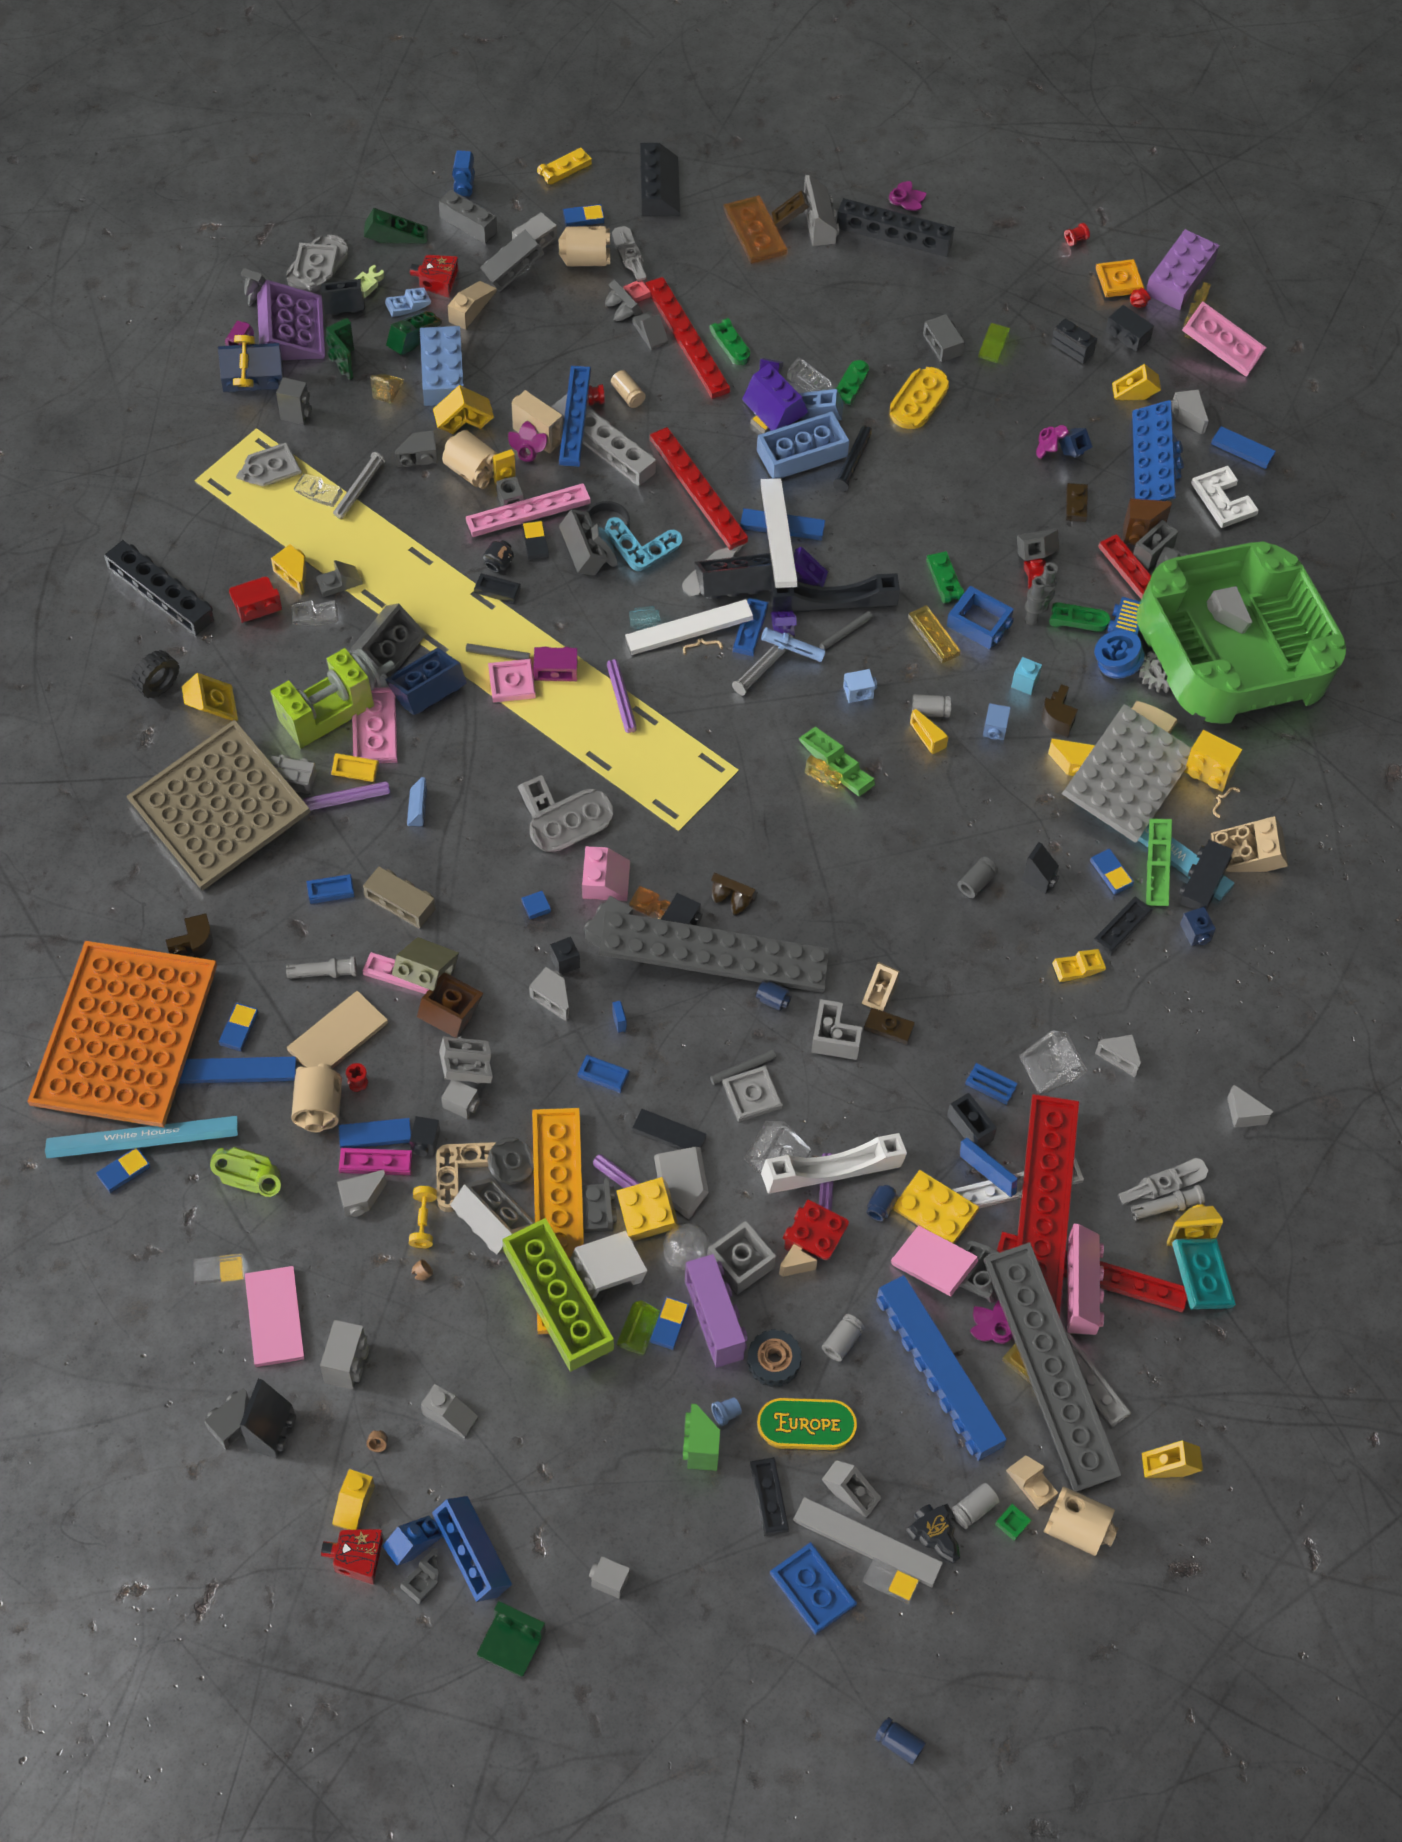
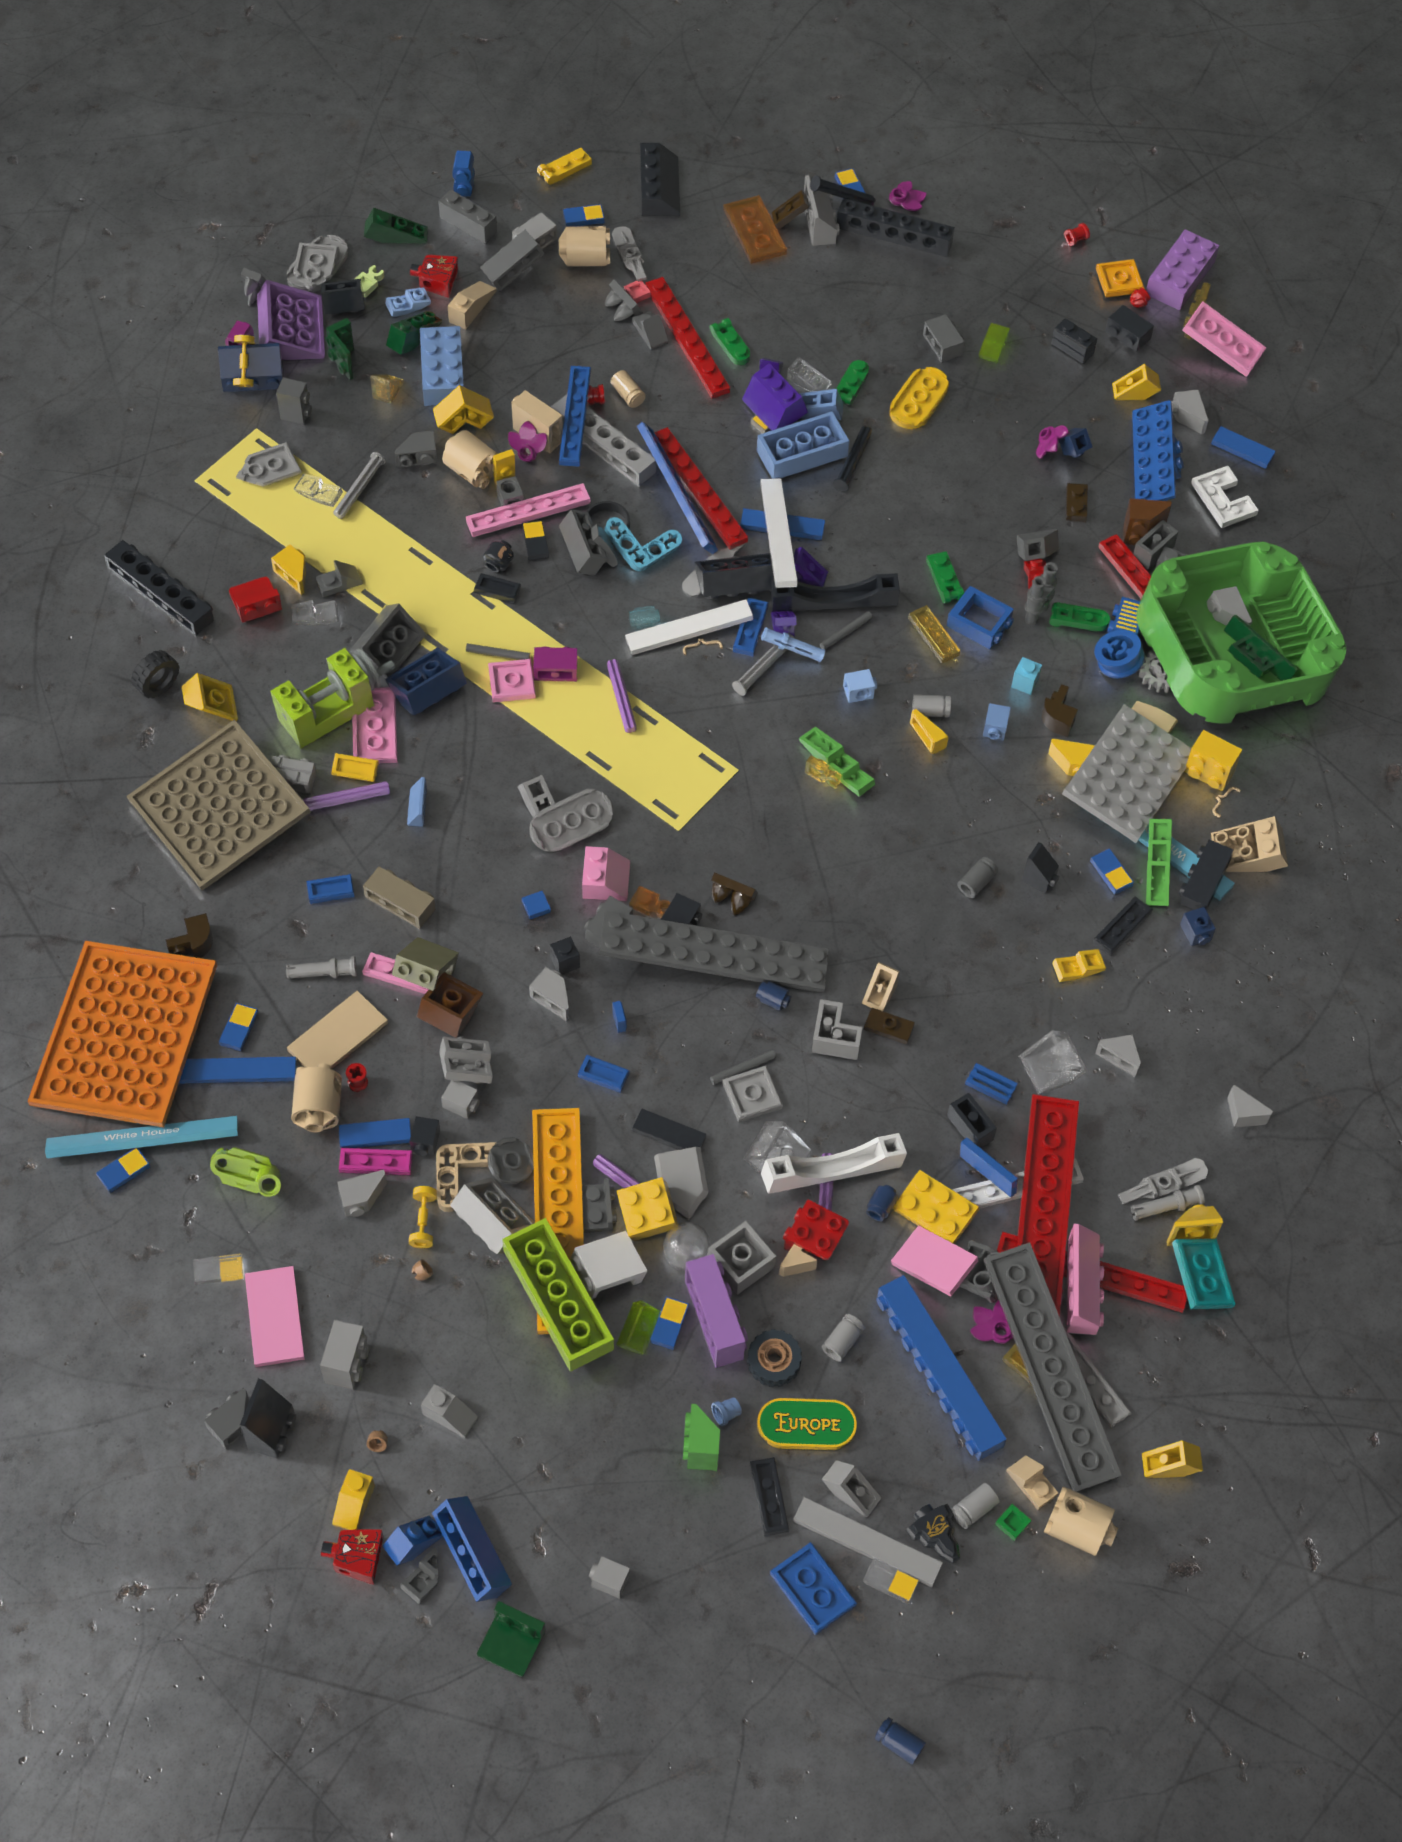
(677, 488): none -> tile
(819, 184): none -> black axle
(849, 179): none -> tile
(1256, 652): none -> dark green bracket

